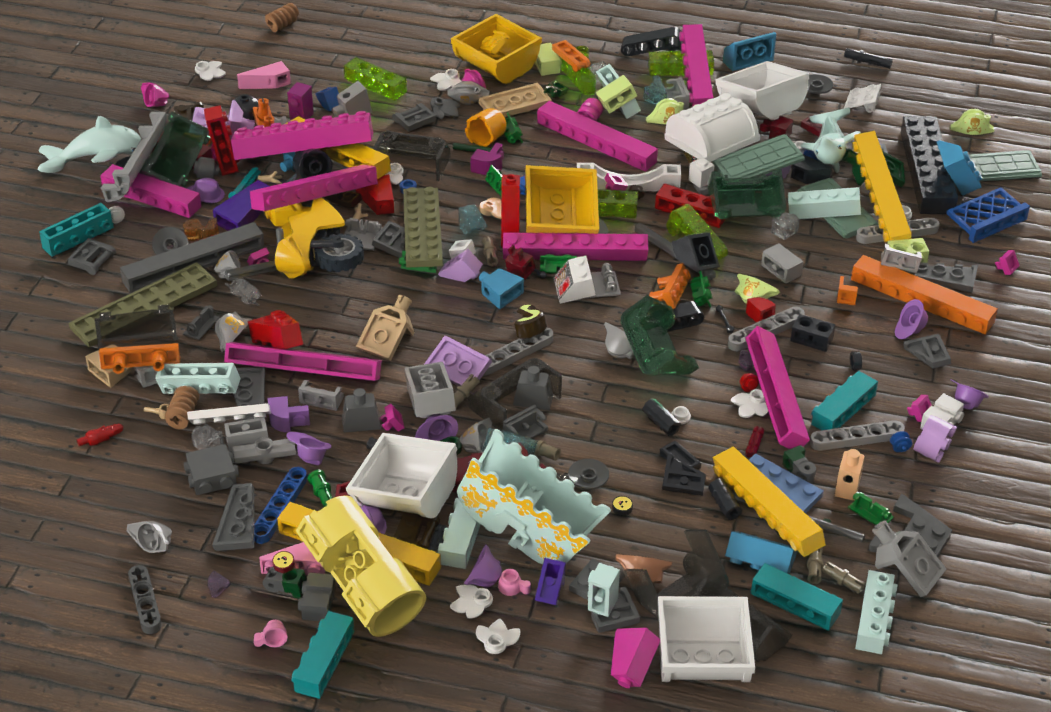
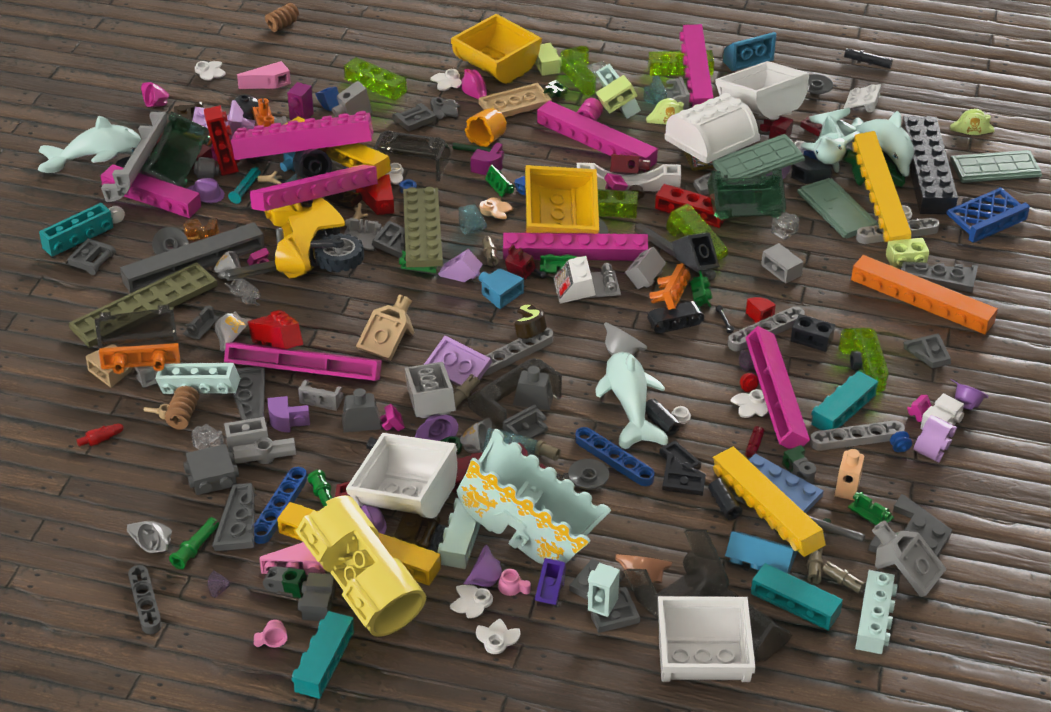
(189, 548): none -> green pin
(223, 414): white wing -> none
(237, 209): dark purple slope -> none
(283, 562): tile -> none
(309, 448): medium lavender piece -> none
(460, 246): white brick -> none
(467, 92): light grey hat -> none
(493, 43): yellow plate -> none
(510, 205): red slope -> none
(512, 131): green hinge -> none
(571, 55): orange plate -> none
(617, 463): none -> blue beam
(620, 163): none -> dark red torso
(622, 505): tile -> none
(630, 385): none -> light aqua animal
(633, 655): dark pink slope -> none
(634, 44): black beam -> none
(646, 268): none -> light grey brick
(647, 333): clear green windscreen -> none
(700, 172): white brick -> none
(752, 287): yellowish green hat -> none
(825, 203): light aqua brick -> none
(846, 293): orange panel -> none
(868, 344): none -> clear neon green beam
(891, 137): none -> light aqua animal
(900, 259): light grey hinge -> none
(911, 320): medium lavender piece -> none
(960, 167): dark azure slope -> none
(1008, 262): dark pink tile -> none

